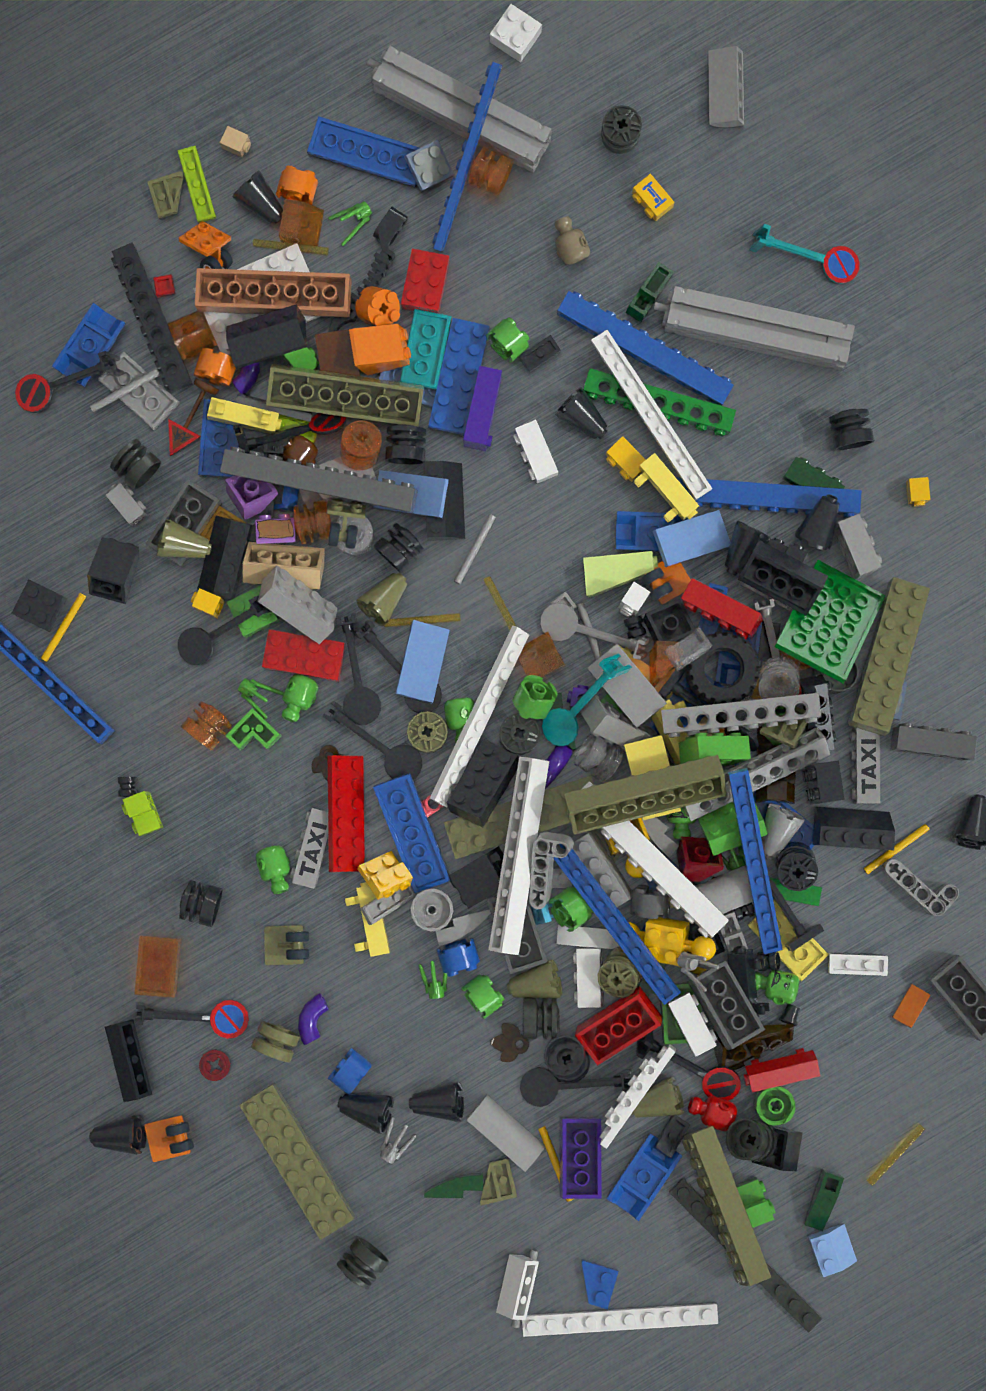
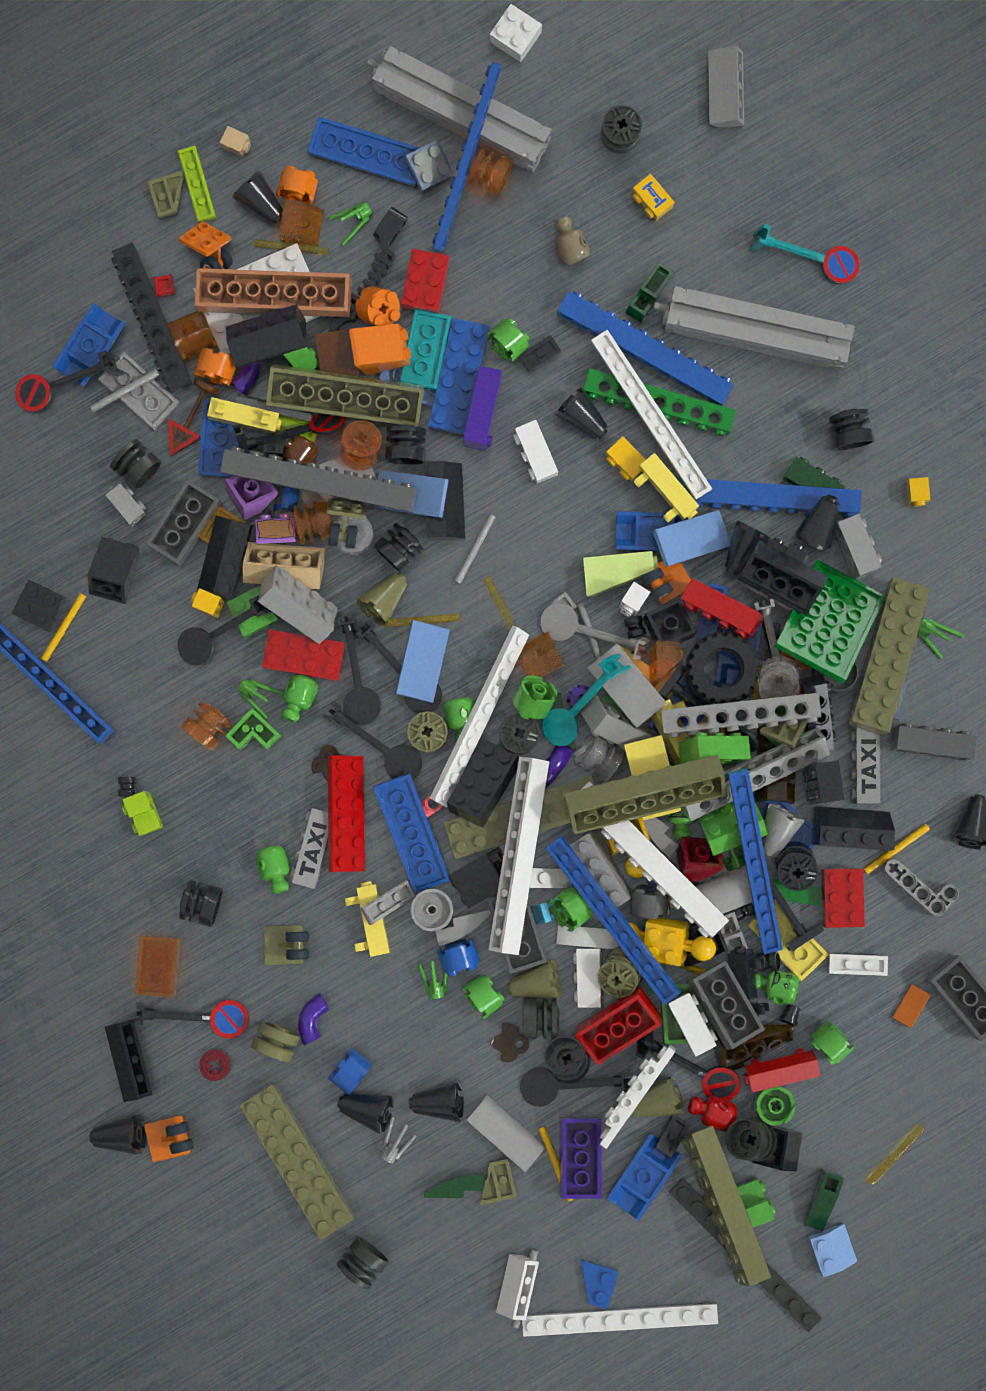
(181, 542): olive cone -> none
(385, 875): yellow plate -> none
(545, 871): light grey beam -> none
(688, 649): clear panel -> none
(690, 962): light grey plant -> none
(832, 1042): none -> bright green brick
(842, 898): none -> red brick
(928, 626): none -> bright green plant

